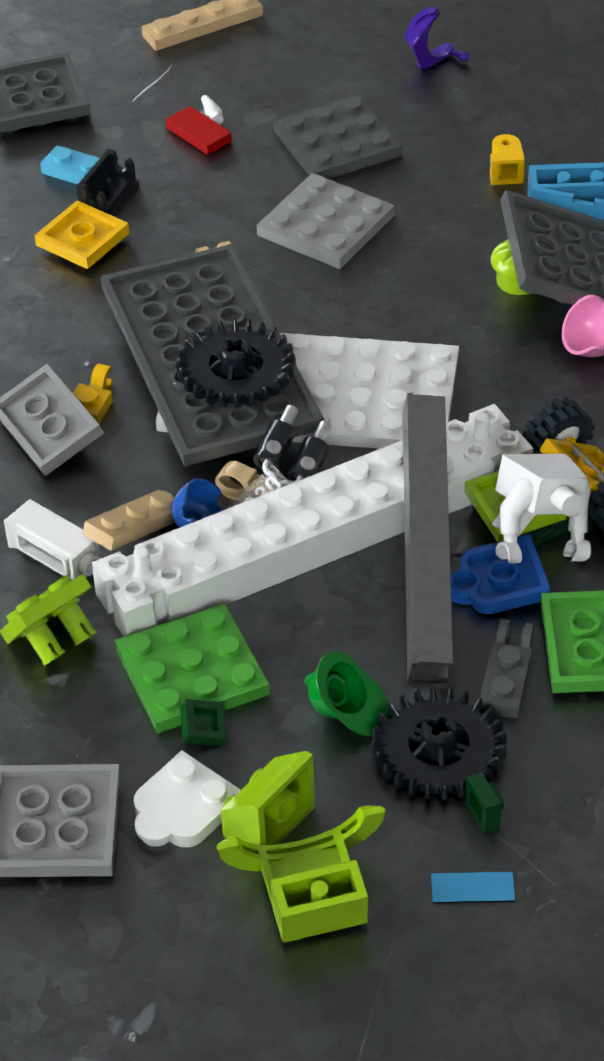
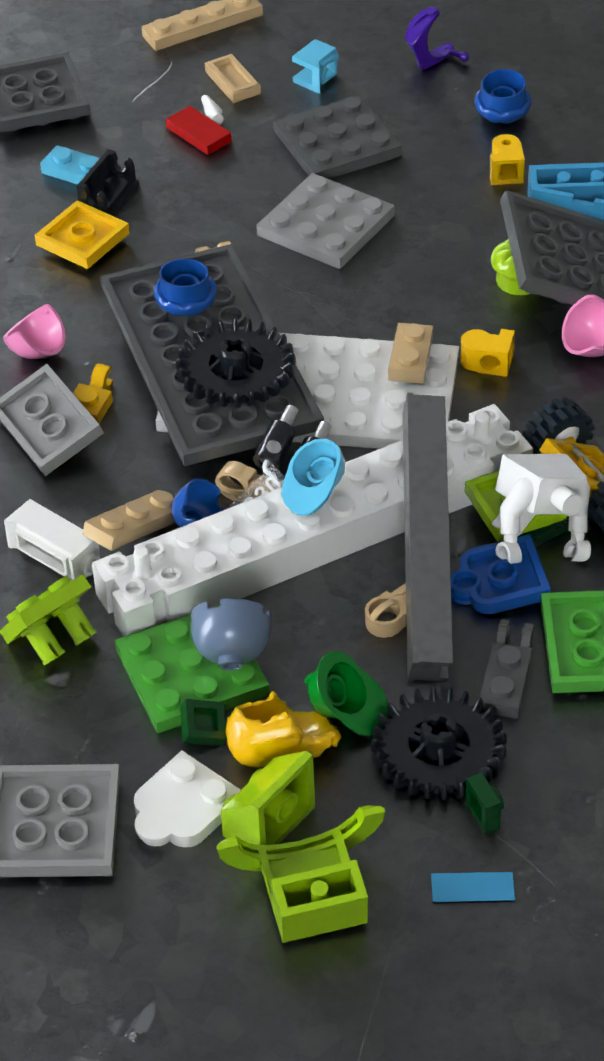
(37, 335): none -> bright pink helmet
(185, 288): none -> blue piece
(230, 633): none -> sand blue cylinder
(232, 78): none -> tan tile
(271, 729): none -> yellow piece
(312, 476): none -> medium azure cap
(319, 64): none -> medium azure window
(387, 602): none -> tan piece
(410, 353): none -> tan plate
(487, 352): none -> yellow leg
(503, 97): none -> blue piece

